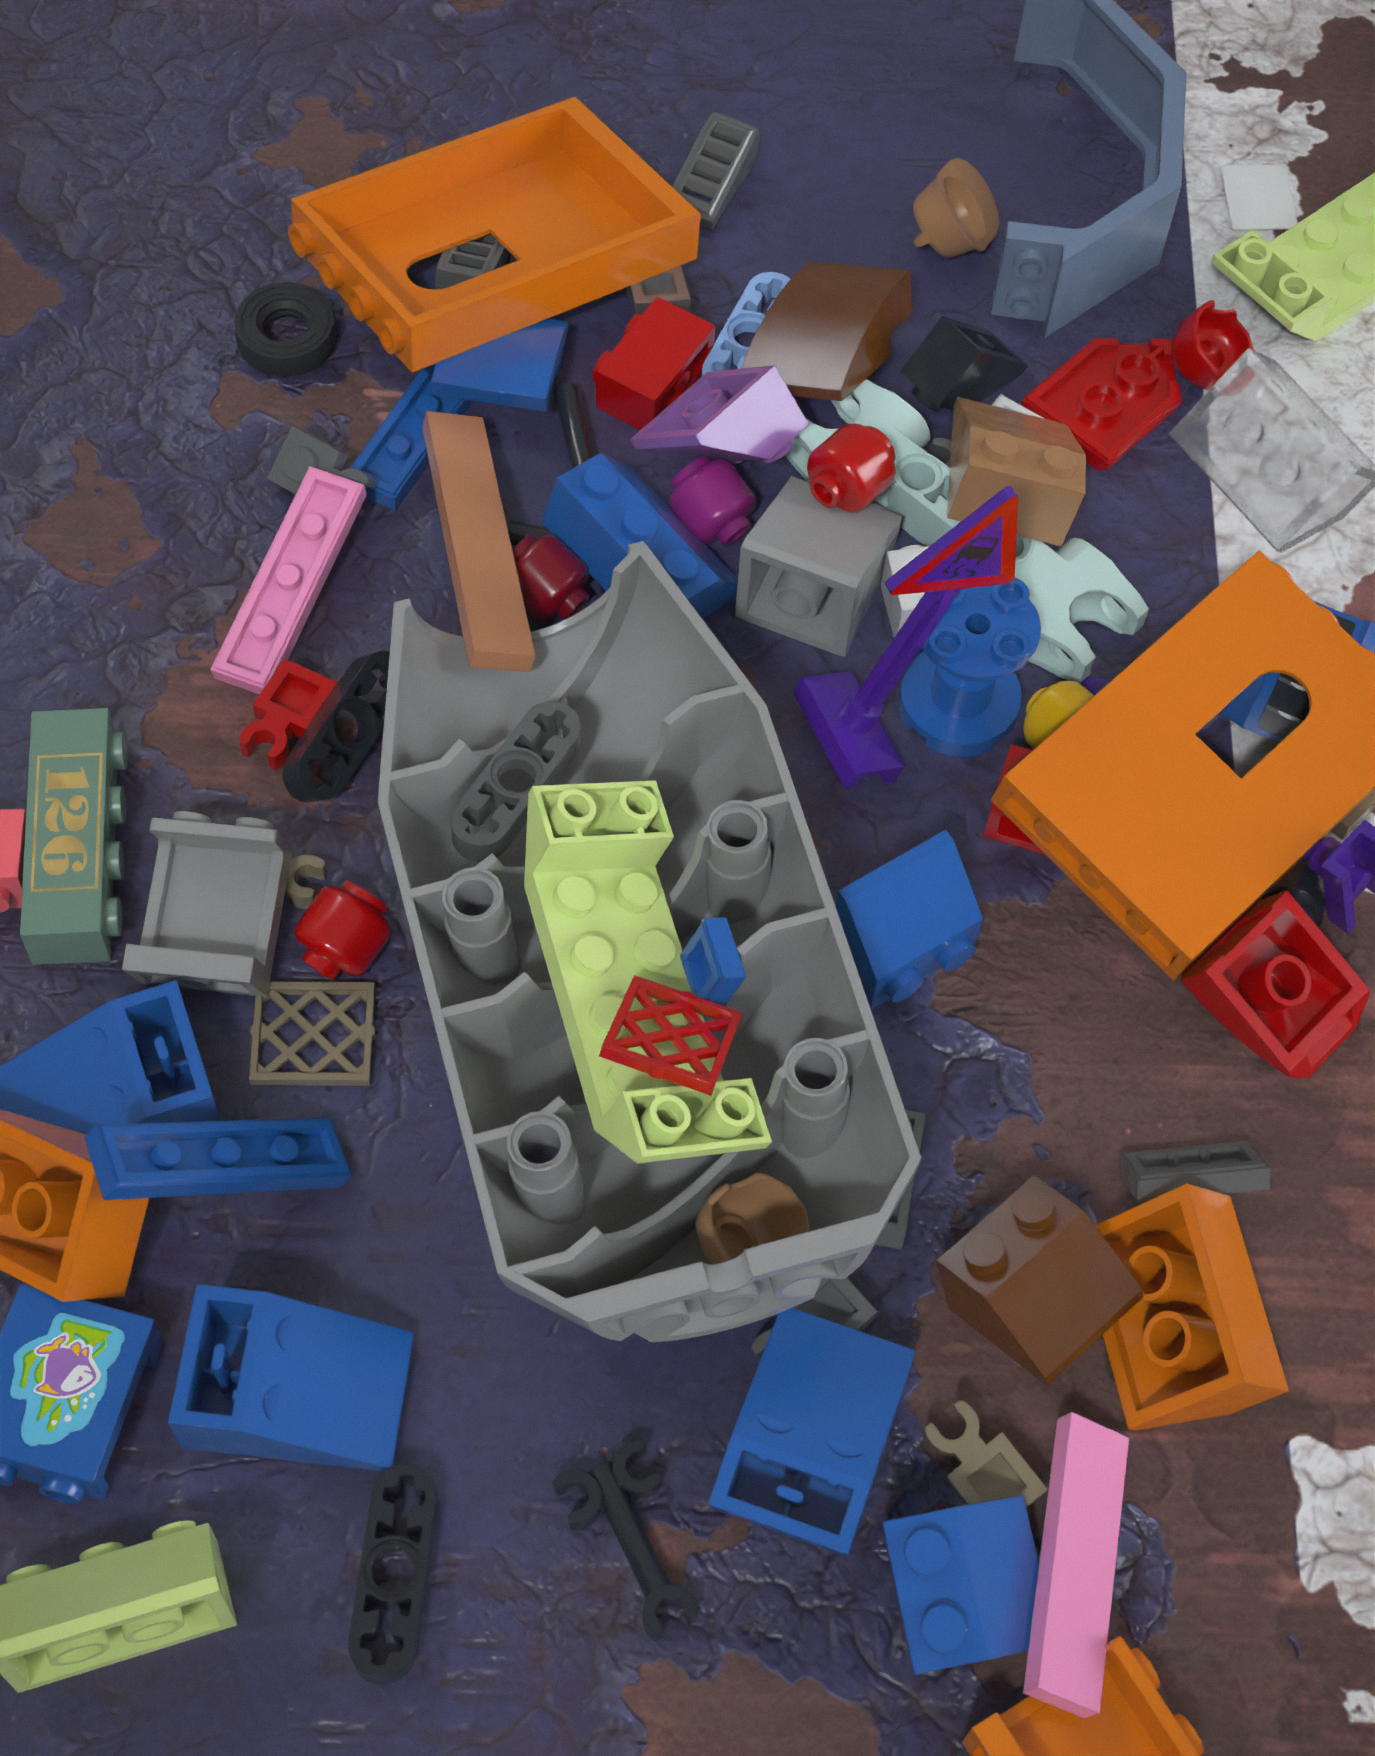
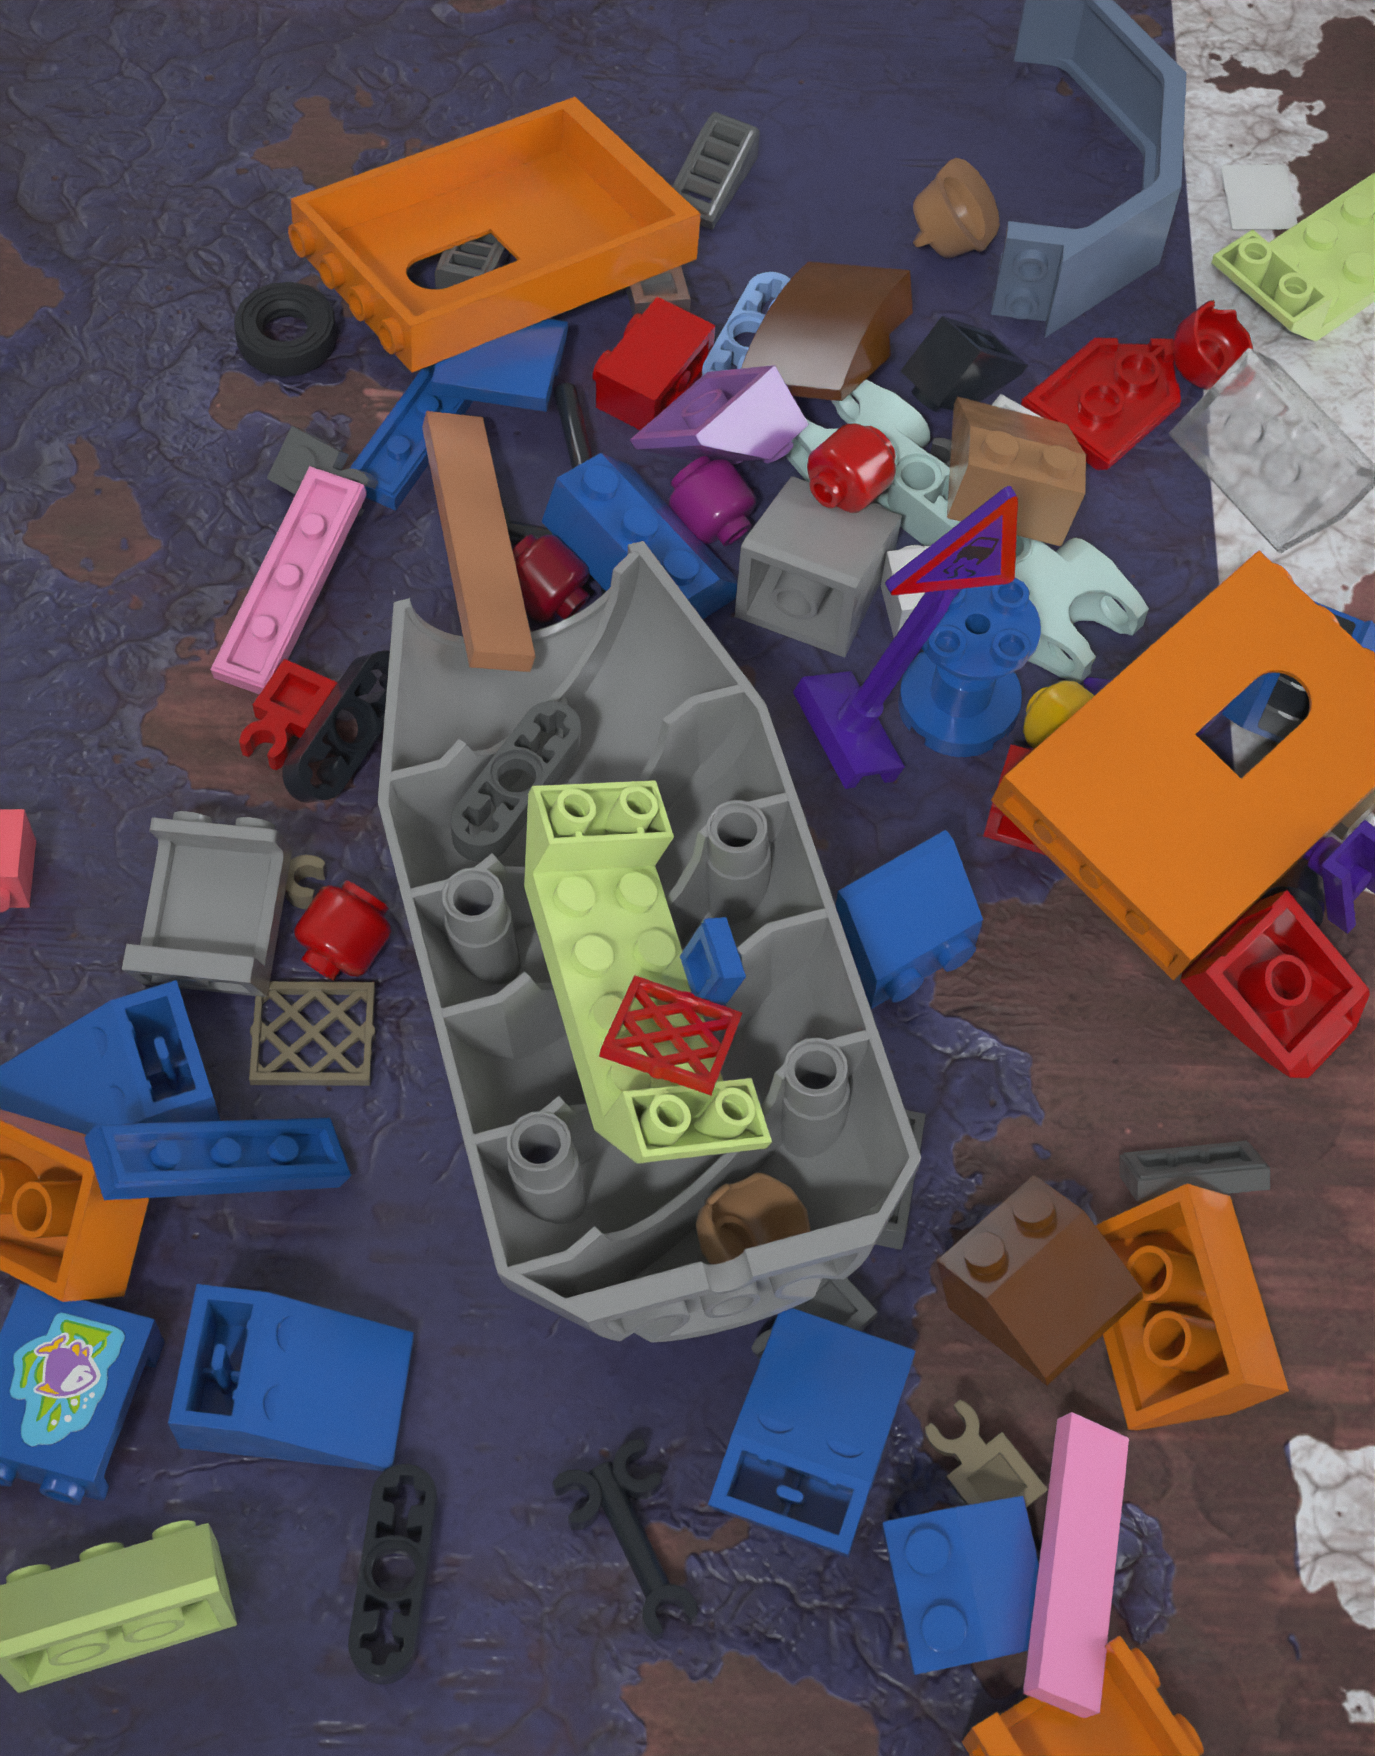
(71, 837): sand green brick -> none

